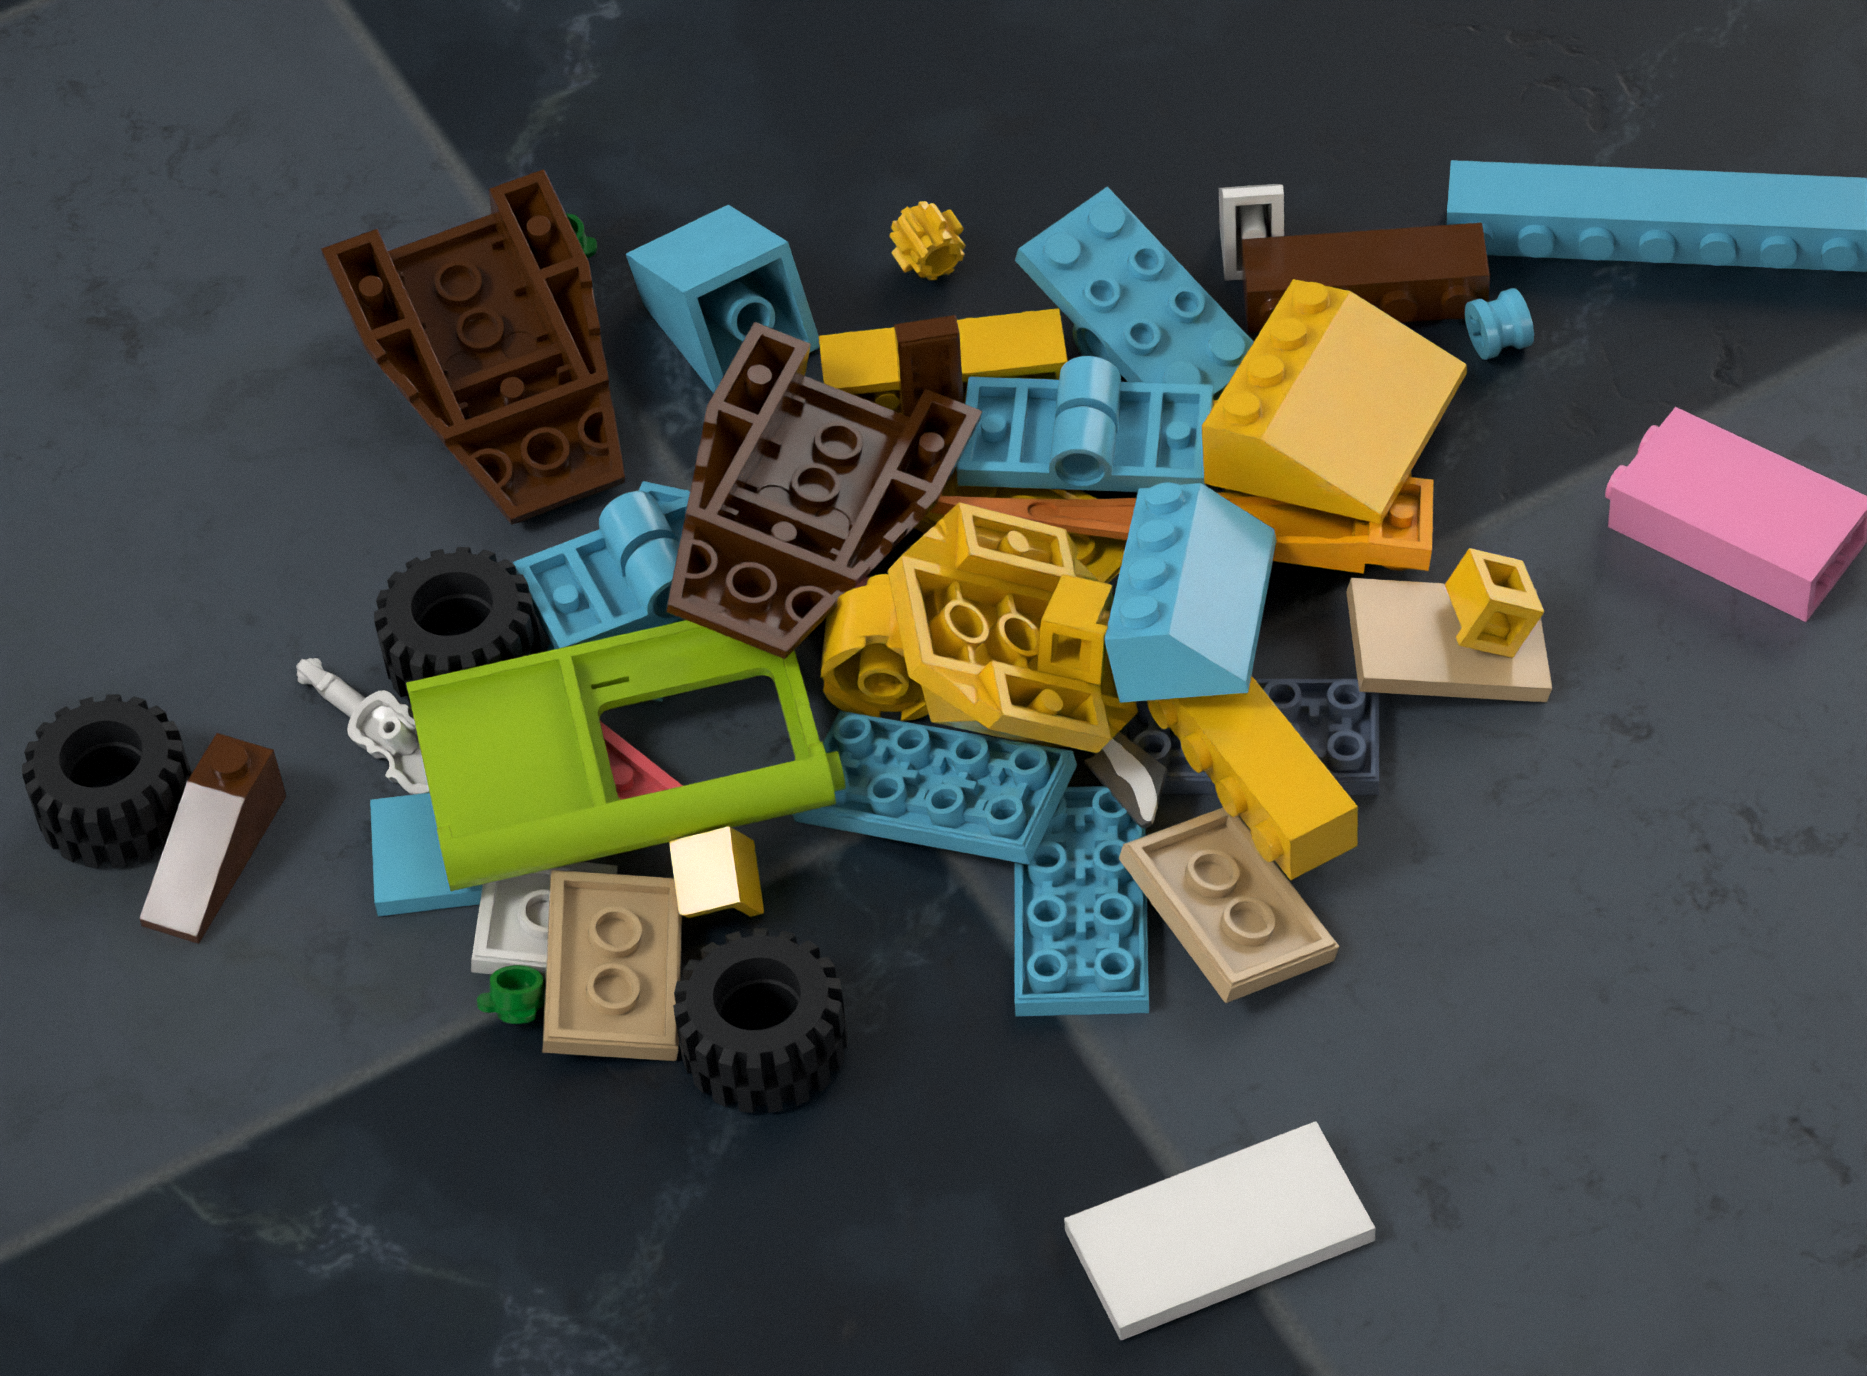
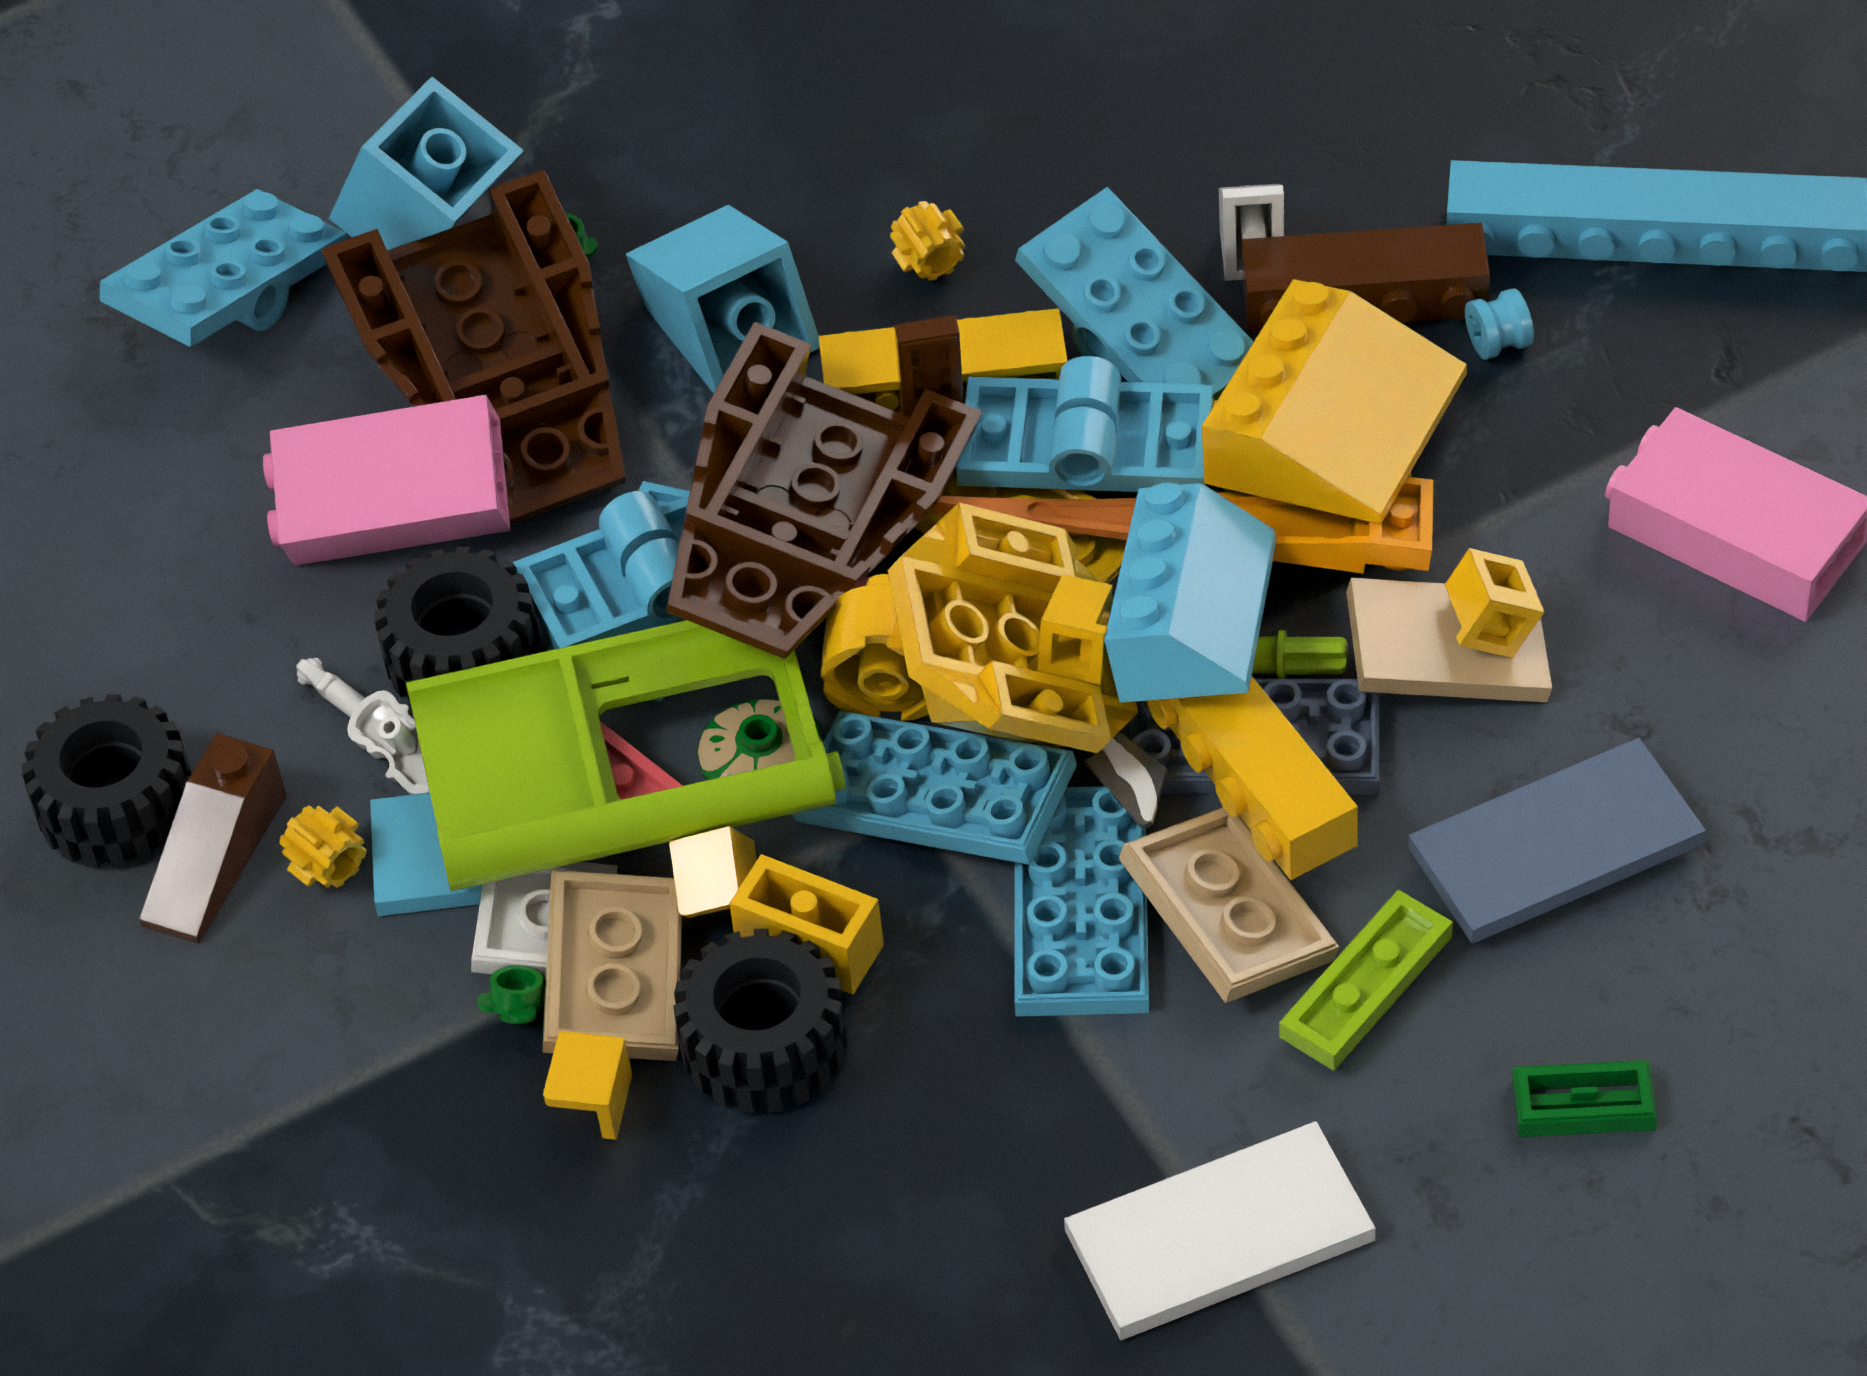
(223, 270): none -> medium azure plate
(323, 846): none -> yellow gear
(387, 481): none -> bright pink brick
(423, 169): none -> medium azure slope
(591, 1076): none -> yellow panel
(729, 742): none -> dish
(815, 909): none -> yellow brick
(1300, 655): none -> lime axle
(1365, 980): none -> lime plate
(1556, 840): none -> sand blue tile
(1584, 1108): none -> green tile

